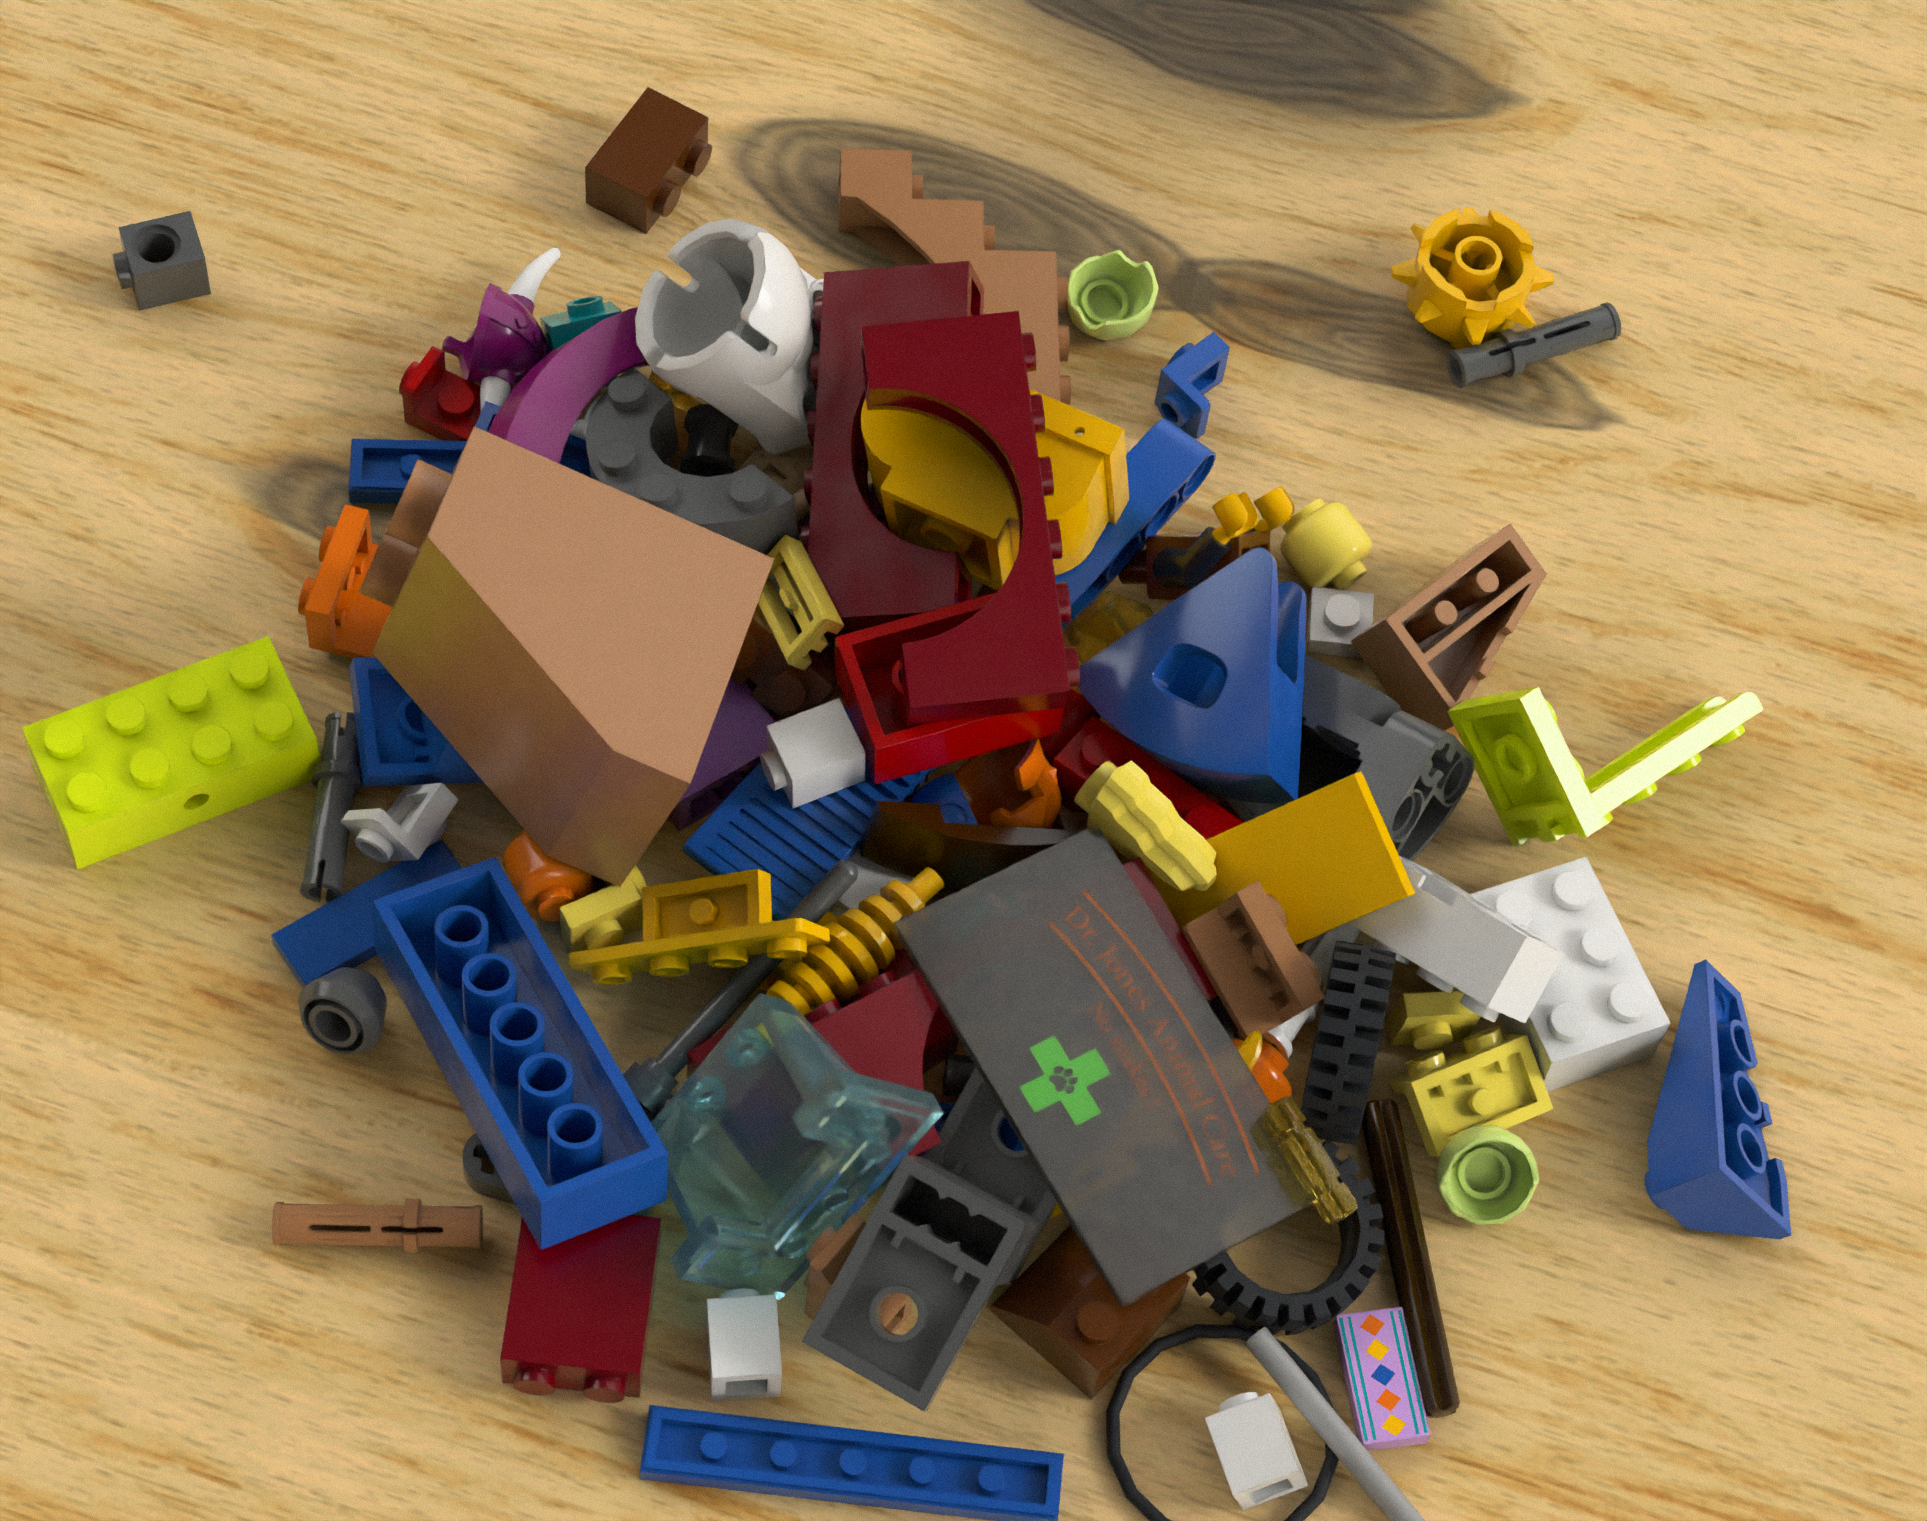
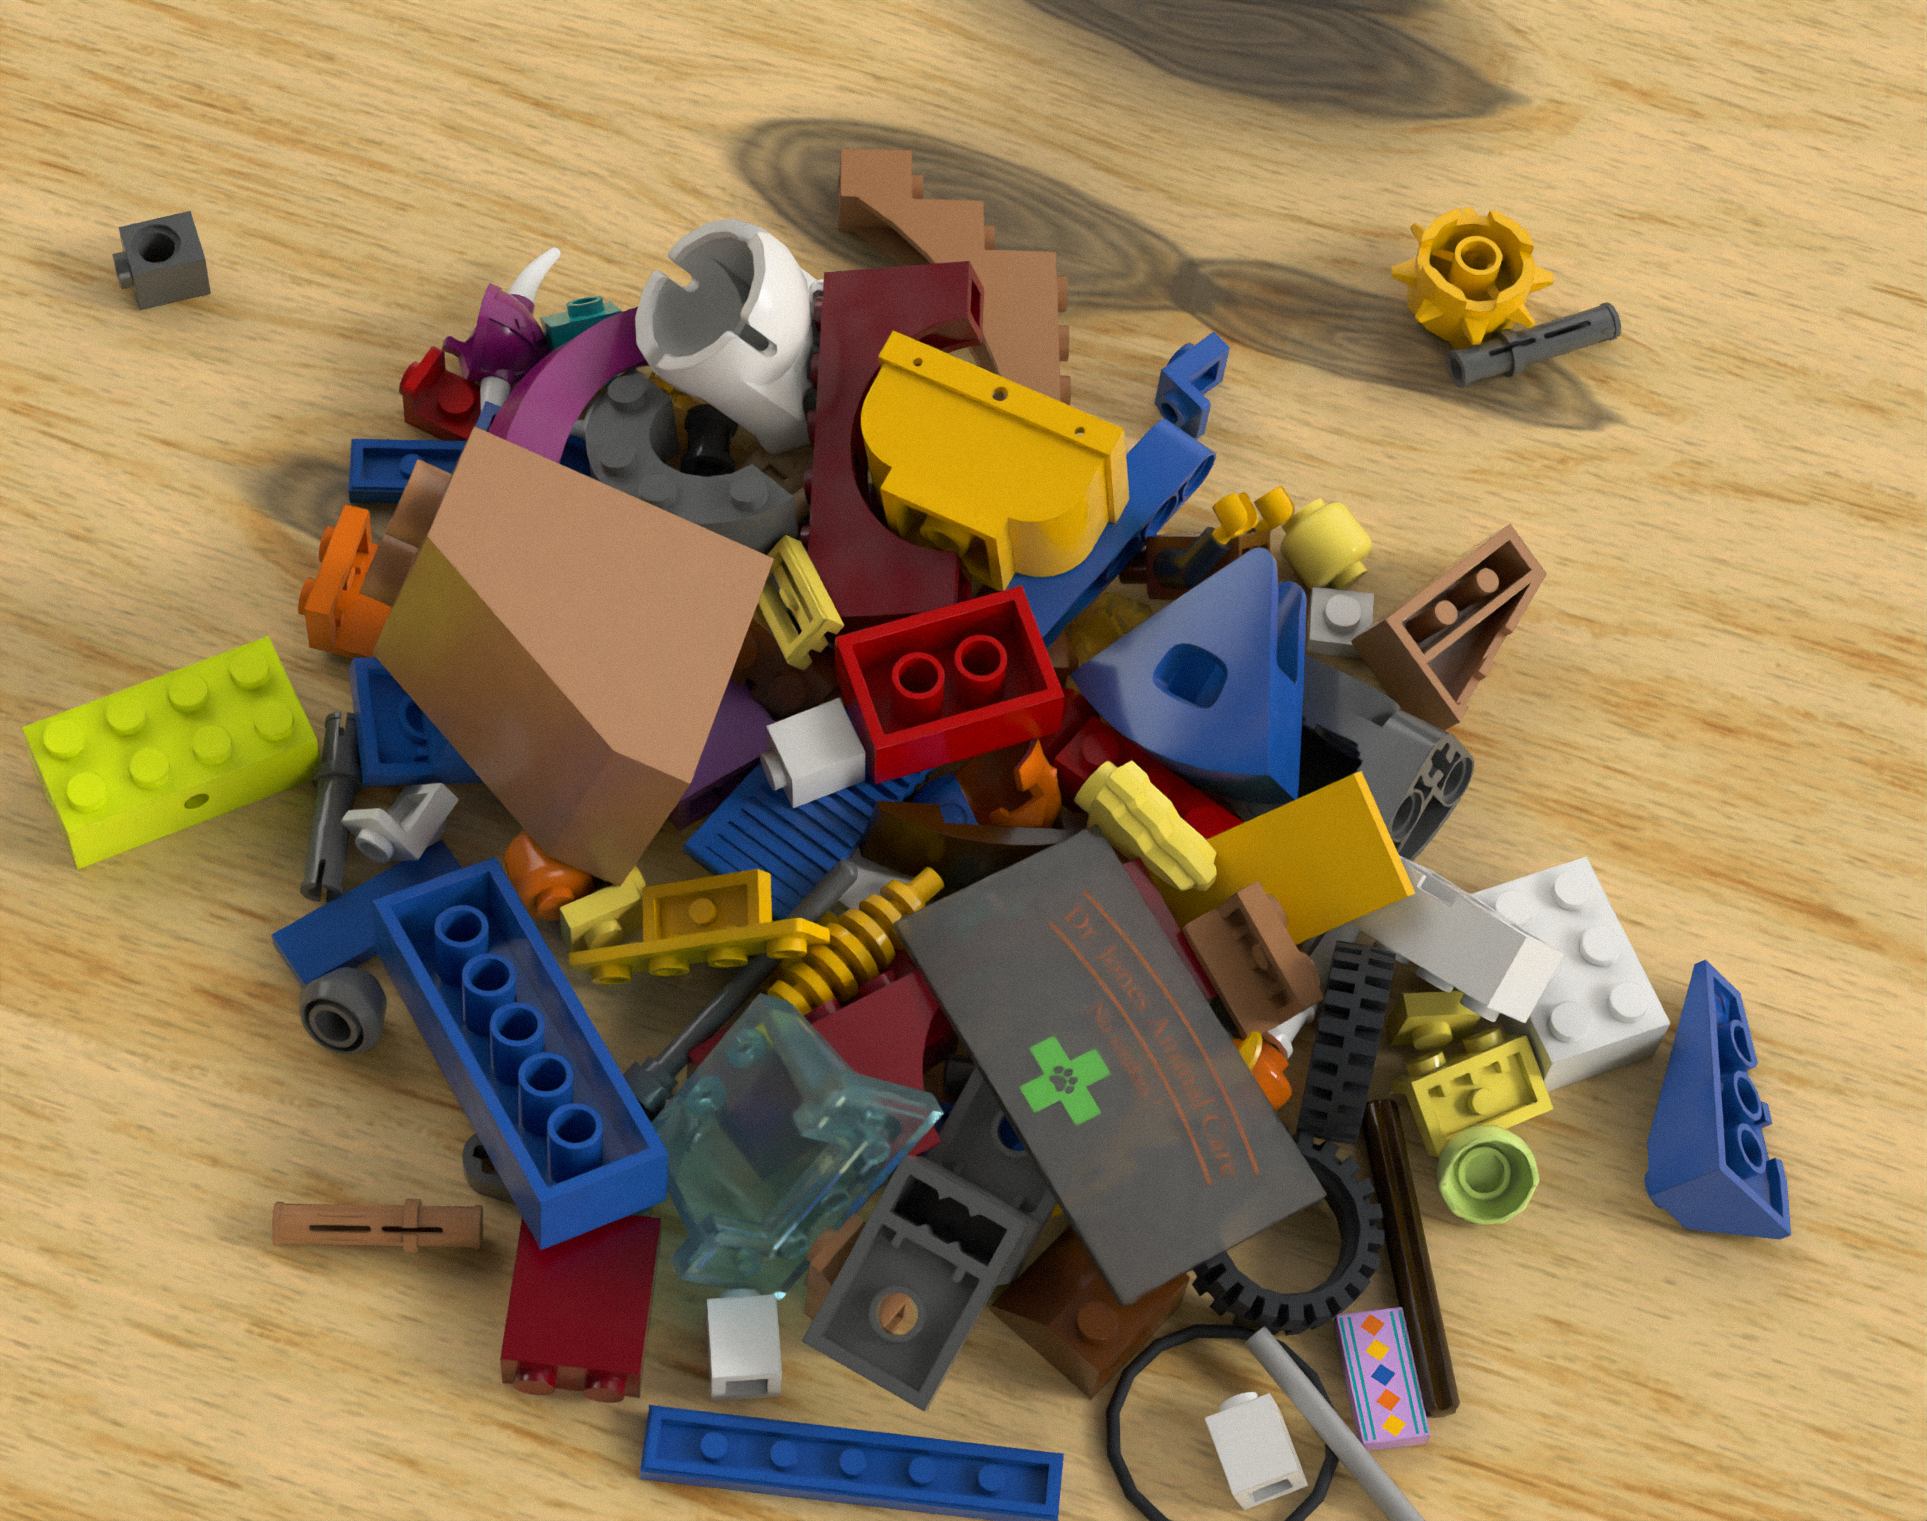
(648, 161): reddish brown brick -> none
(976, 380): dark red arch -> none
(1111, 295): yellowish green hair -> none
(1309, 1160): clear yellow axle -> none
(1542, 786): neon yellow bracket -> none

